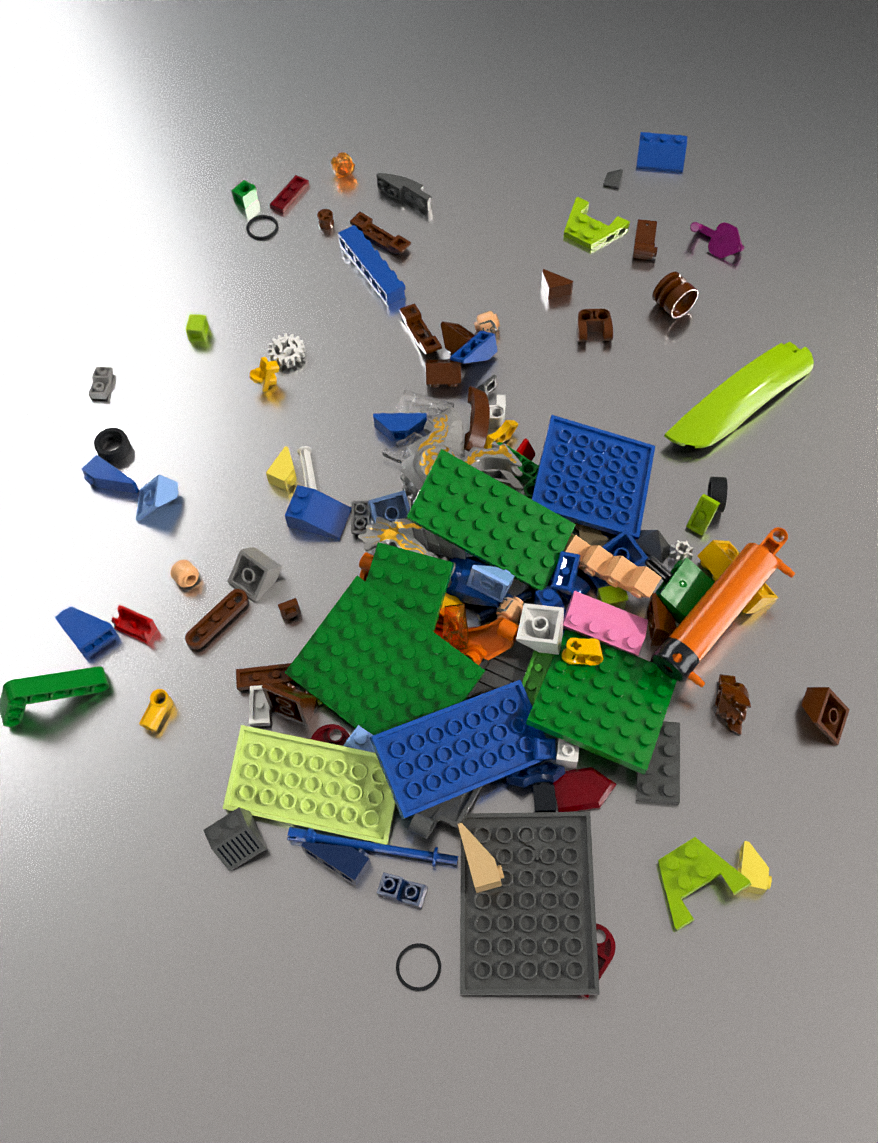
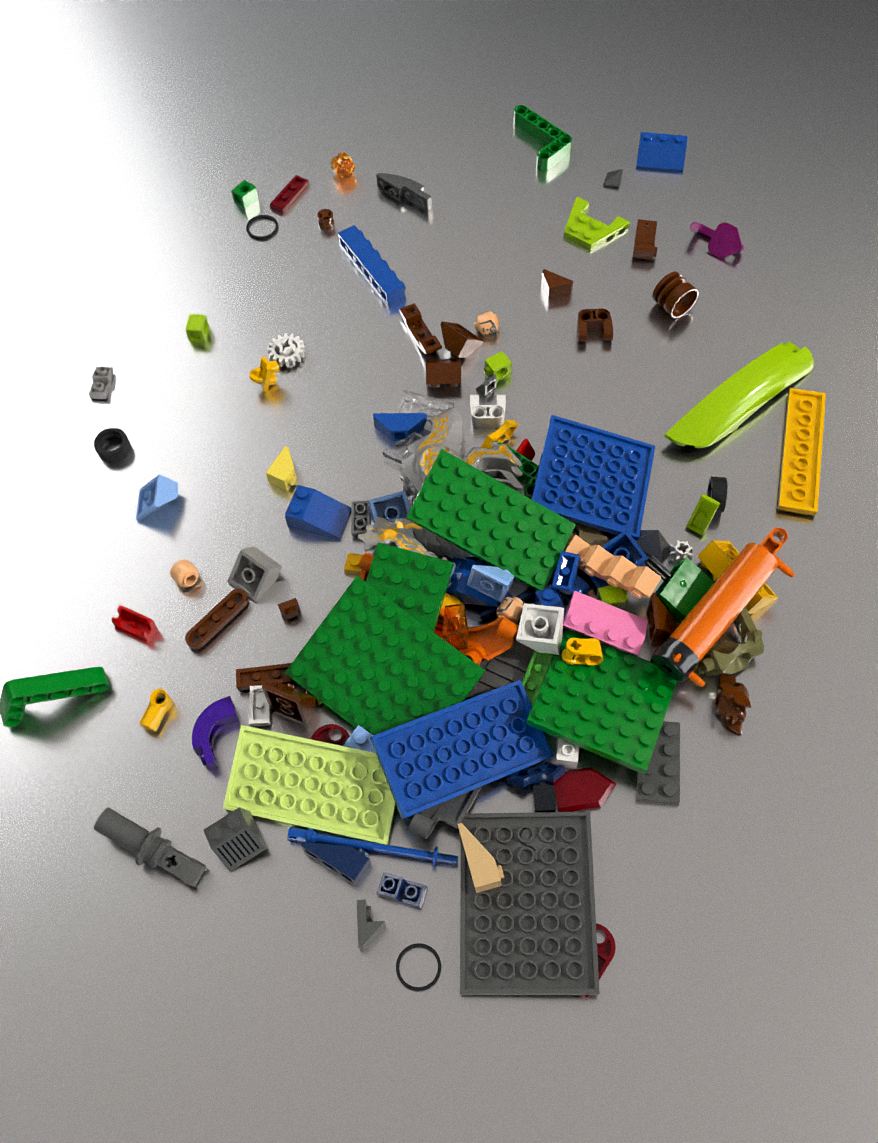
(85, 629): blue slope -> none
(106, 476): blue slope -> none
(148, 846): none -> dark grey piece
(208, 724): none -> dark purple arch
(307, 467): white axle -> none
(352, 564): none -> yellow plate
(367, 930): none -> dark grey slope
(379, 236): reddish brown slope -> none
(477, 349): blue slope -> none
(478, 420): reddish brown slope -> none
(499, 365): none -> lime brick
(544, 749): blue tile -> none
(556, 140): none -> green beam
(690, 869): lime wing -> none
(730, 656): none -> olive hips
(754, 869): light yellow slope -> none
(802, 452): none -> yellow plate
(826, 711): reddish brown slope -> none

